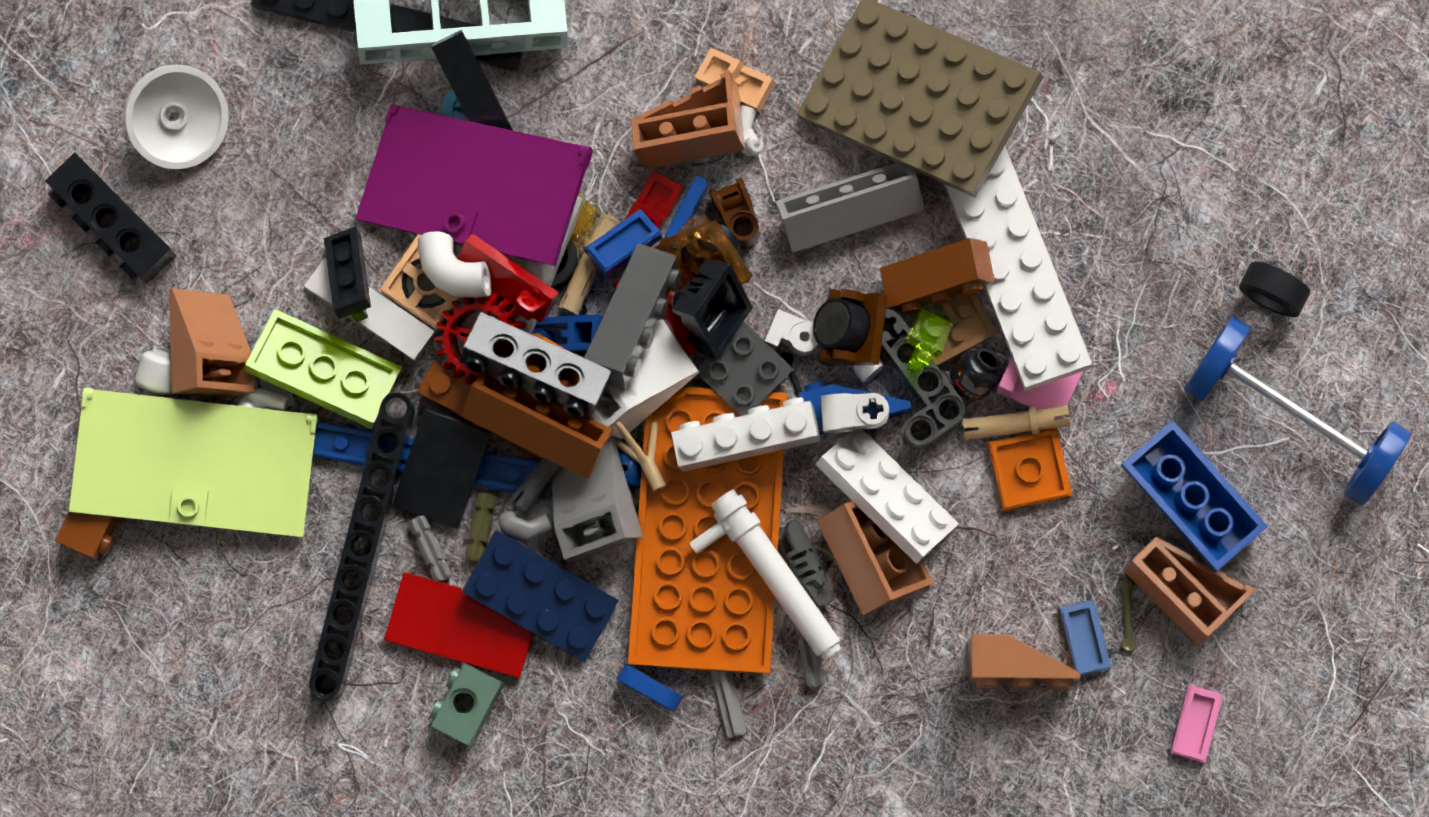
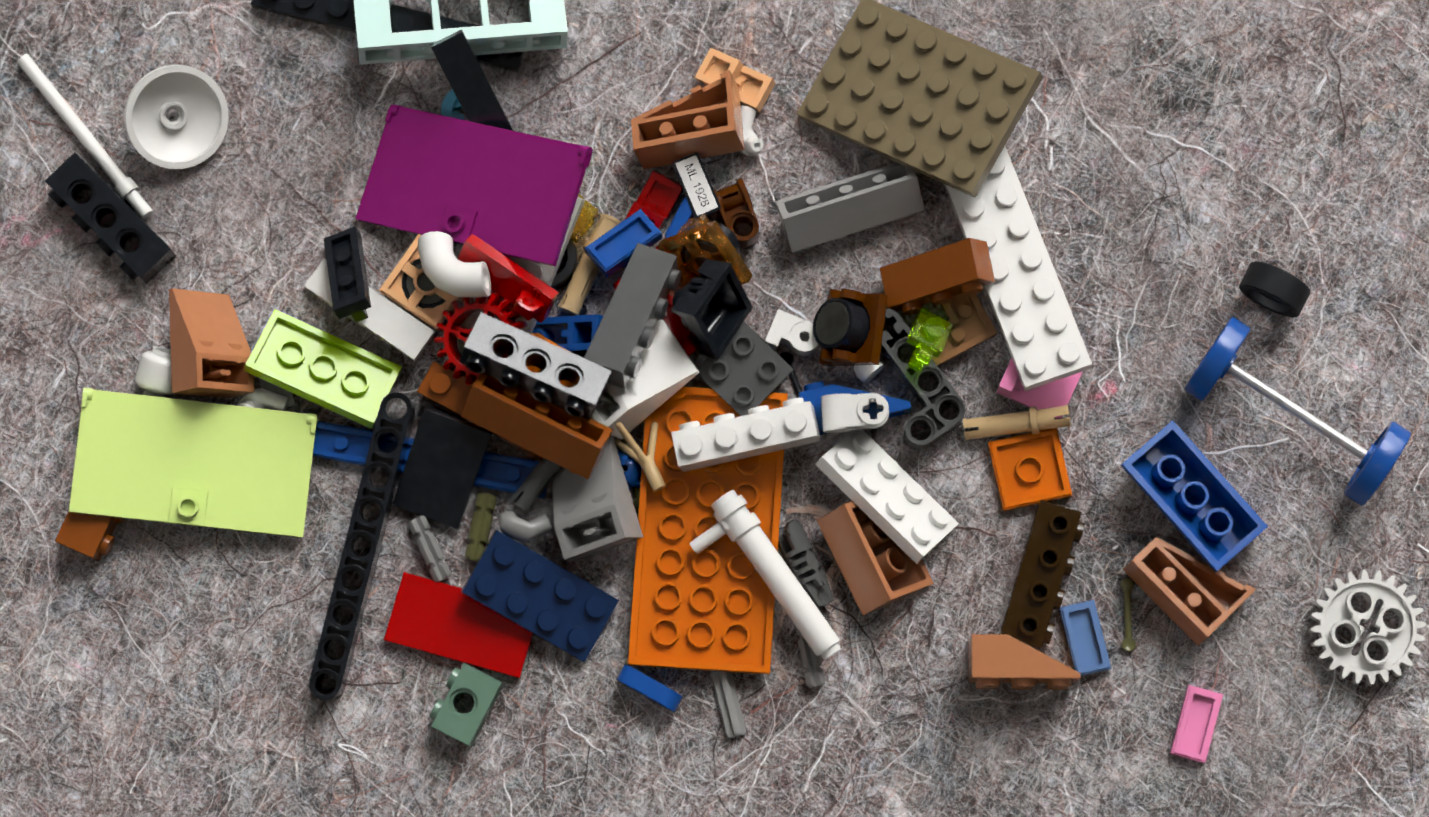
(124, 187): none -> white bar
(696, 185): none -> white sticker
(976, 374): black head -> none
(1041, 573): none -> dark brown brick
(1396, 642): none -> white gear

